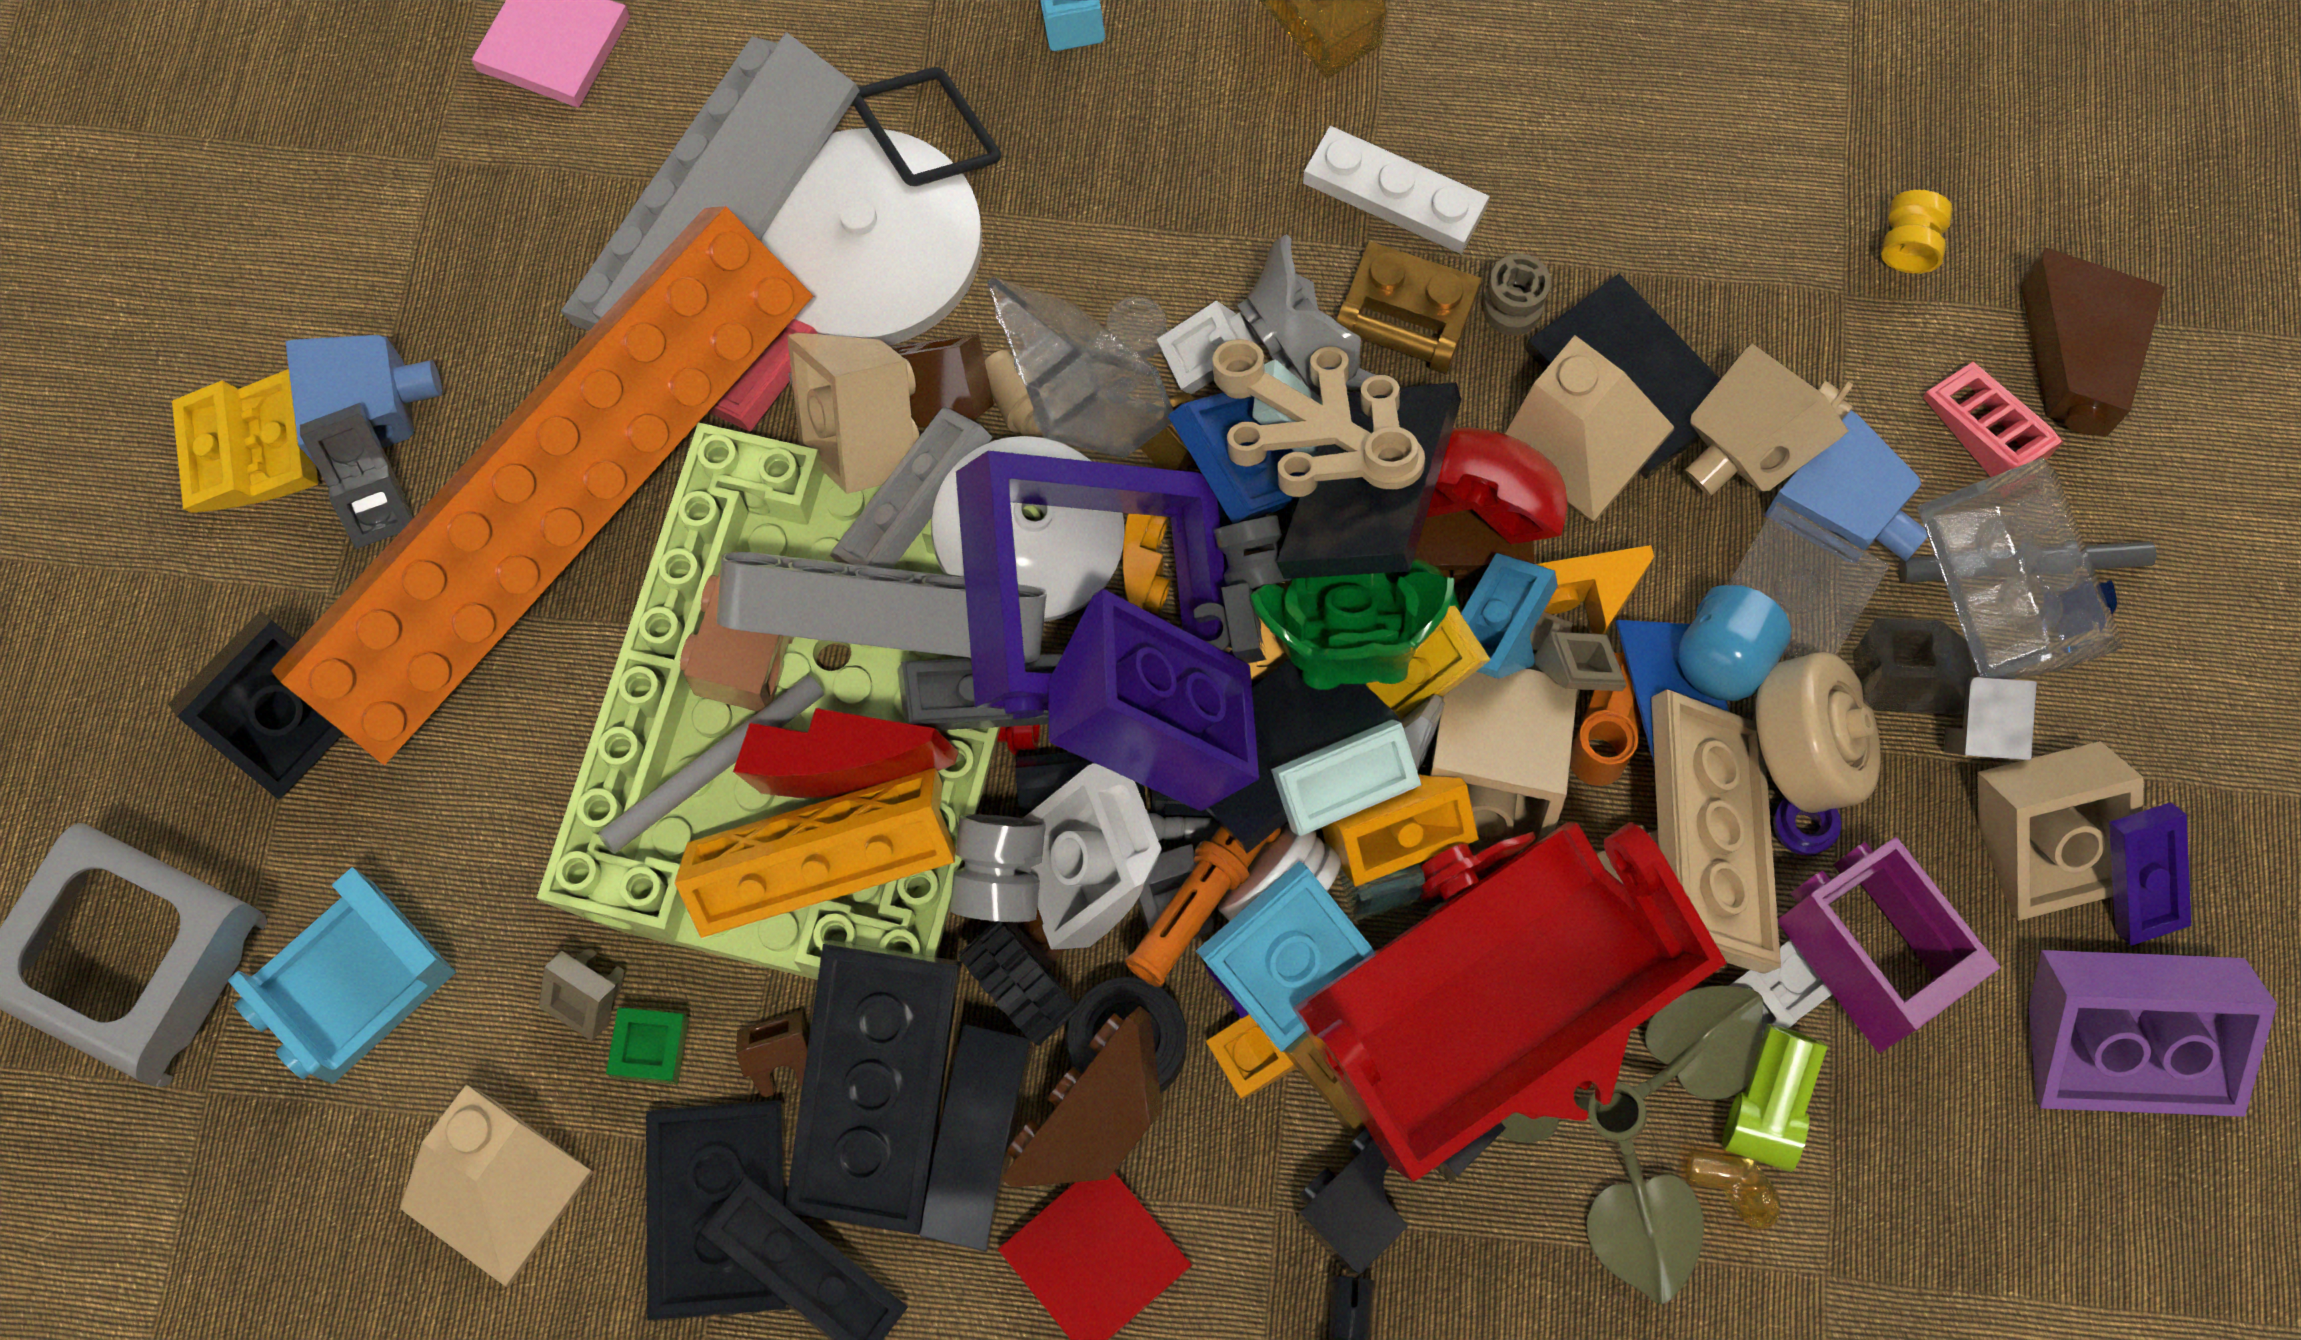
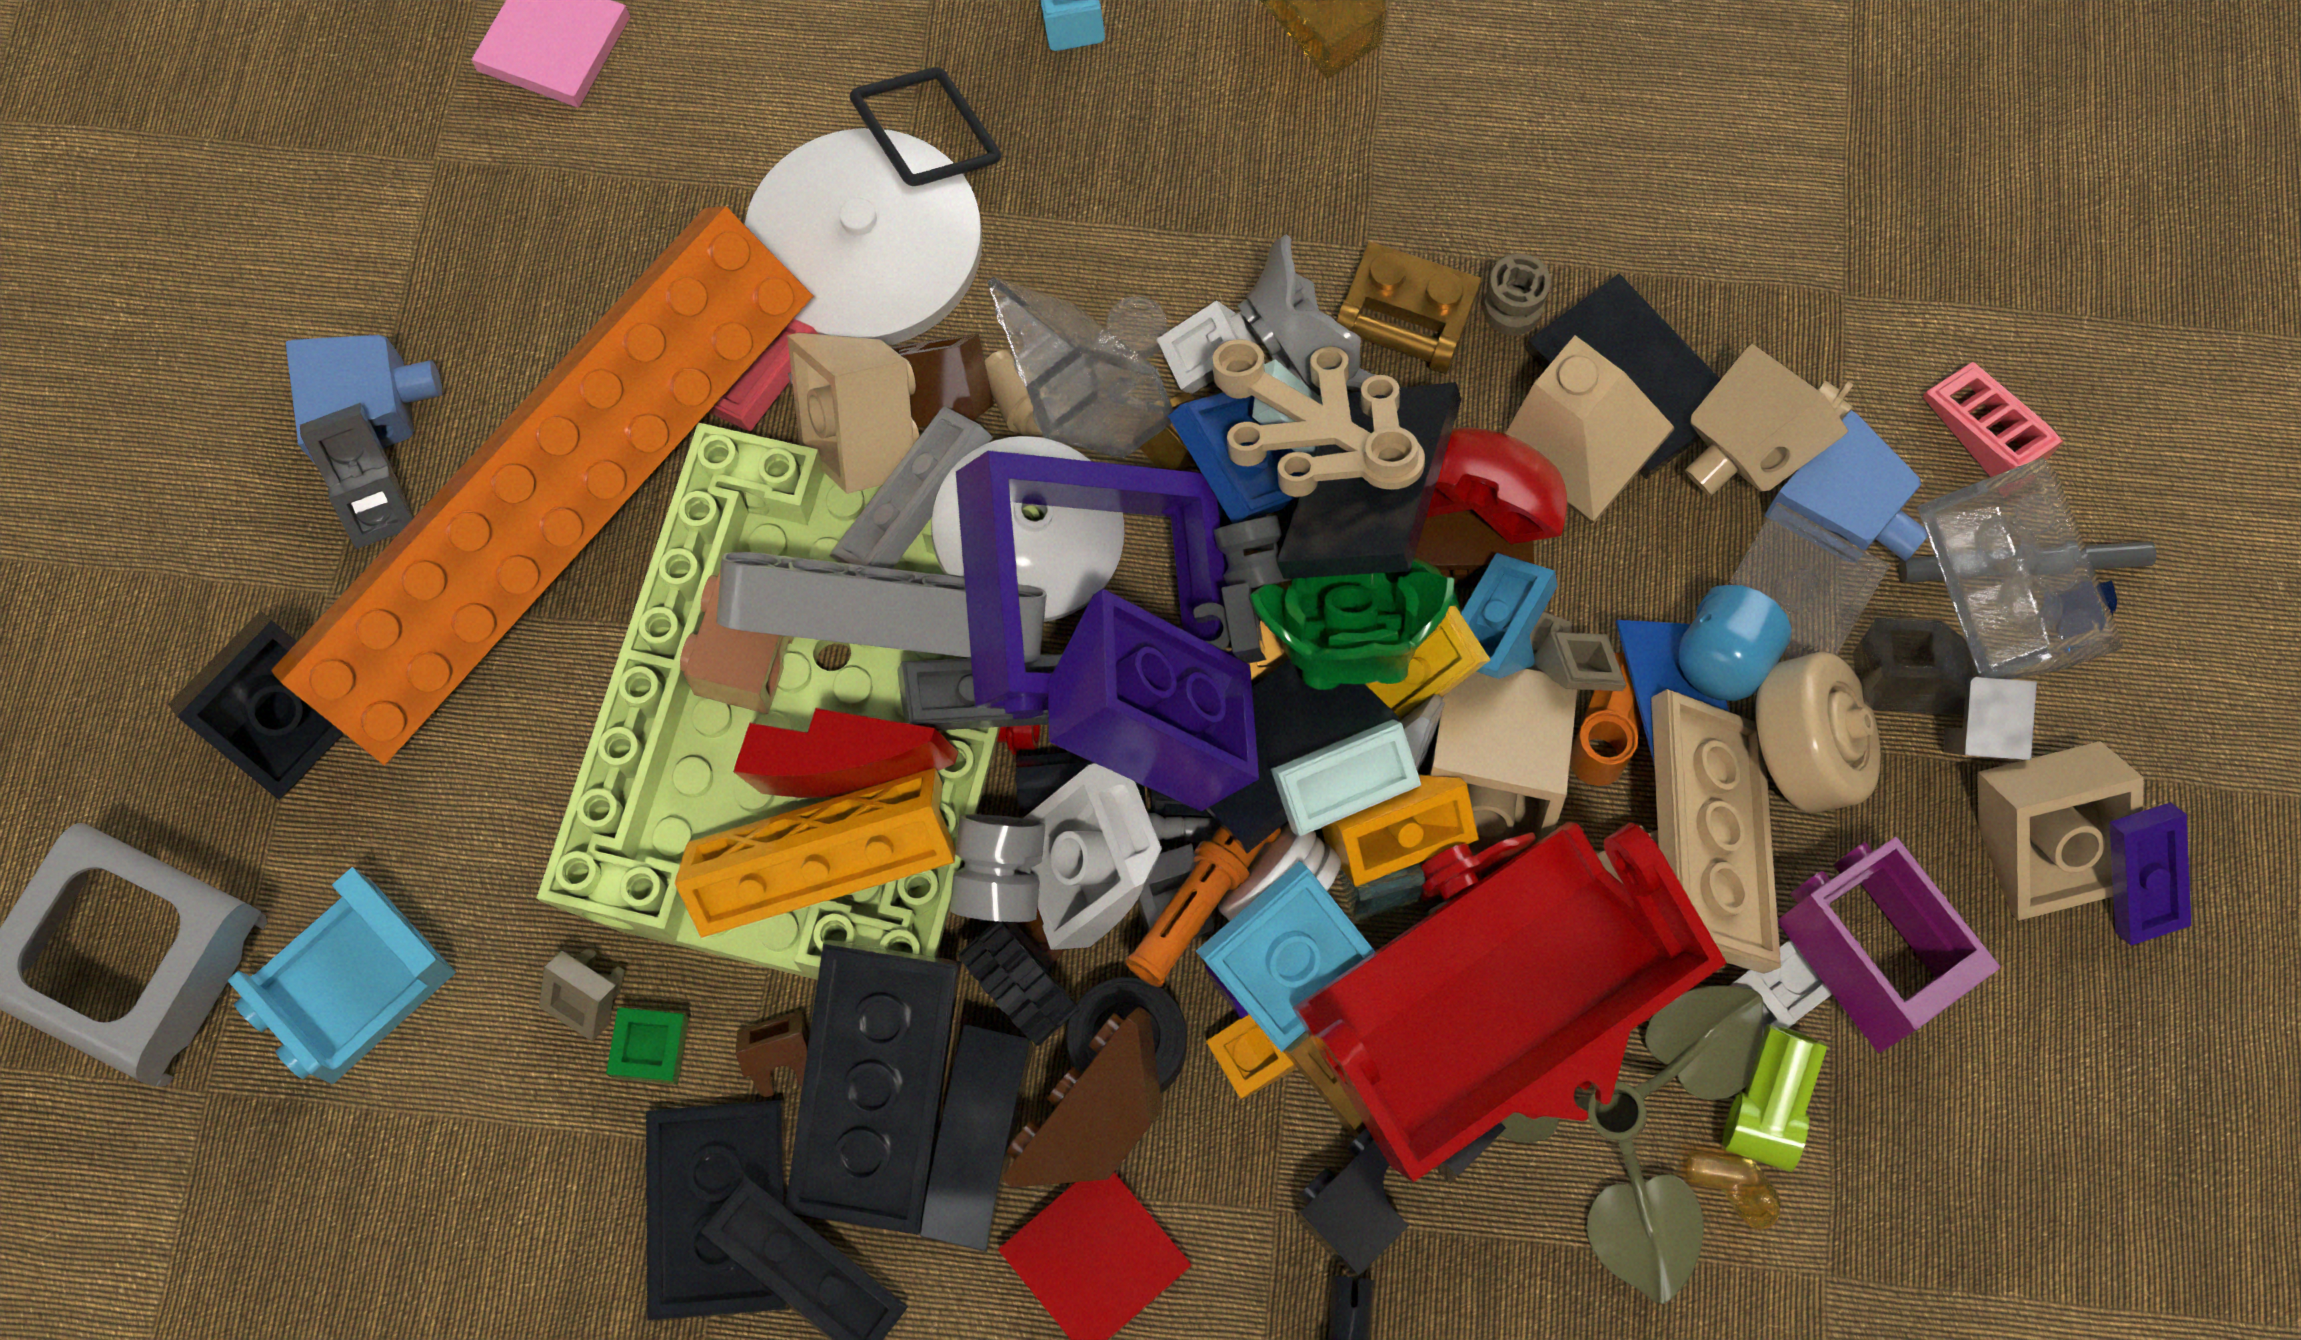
(239, 445): yellow slope -> none
(491, 1184): tan slope -> none
(705, 767): light grey bar -> none
(737, 153): light grey slope -> none
(1142, 564): light orange slope -> none
(1395, 189): white plate -> none
(1600, 581): light orange slope -> none
(1826, 833): dark purple plate -> none
(1917, 226): yellow wheel -> none
(2088, 338): reddish brown slope -> none
(2147, 1032): medium lavender slope -> none

